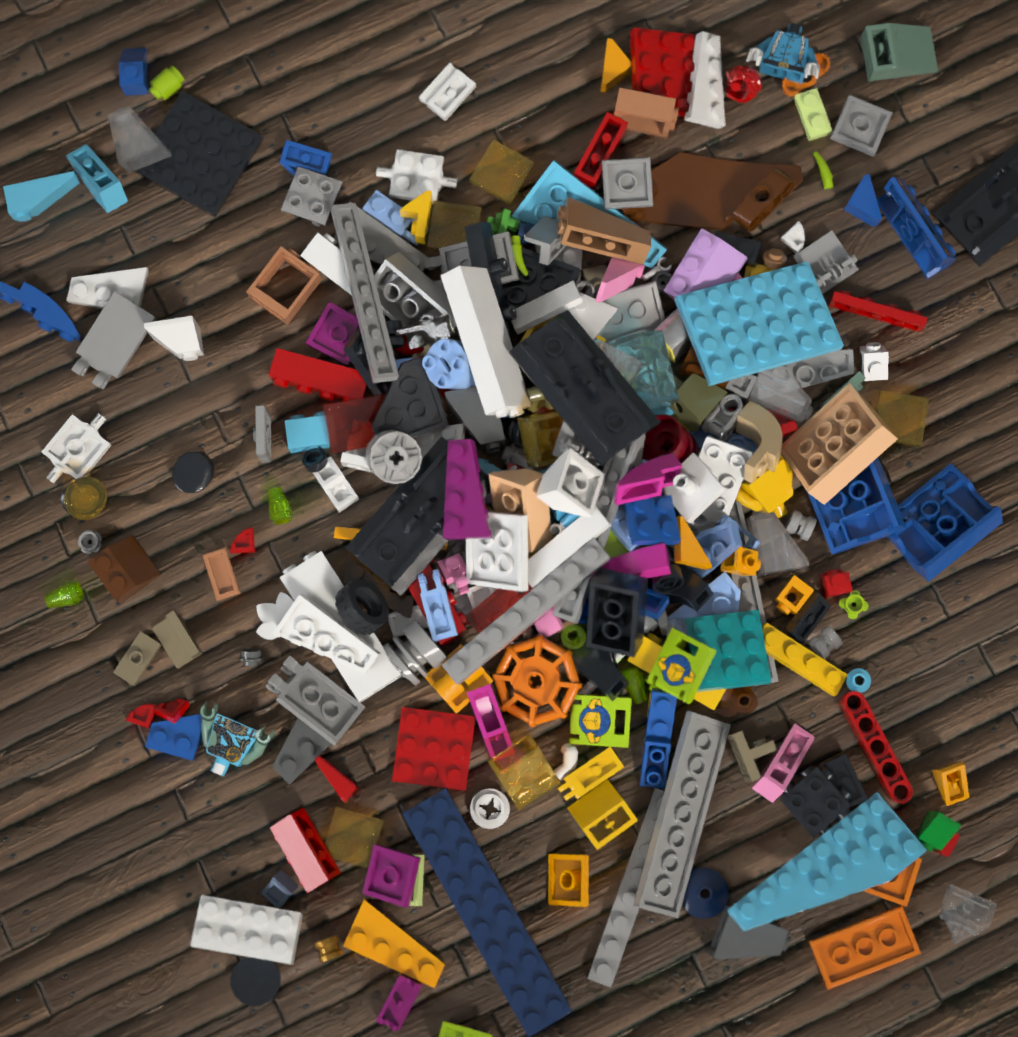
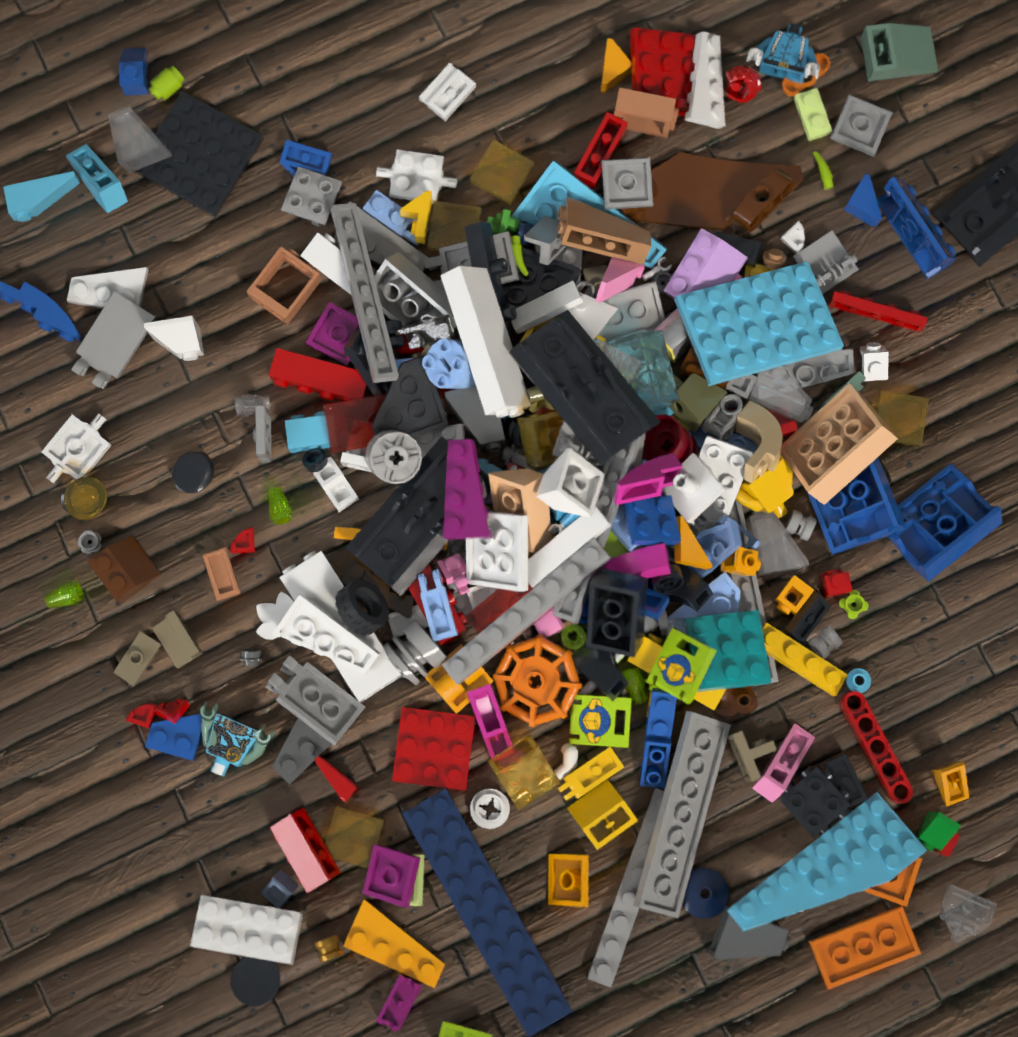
(246, 404): none -> clear cone

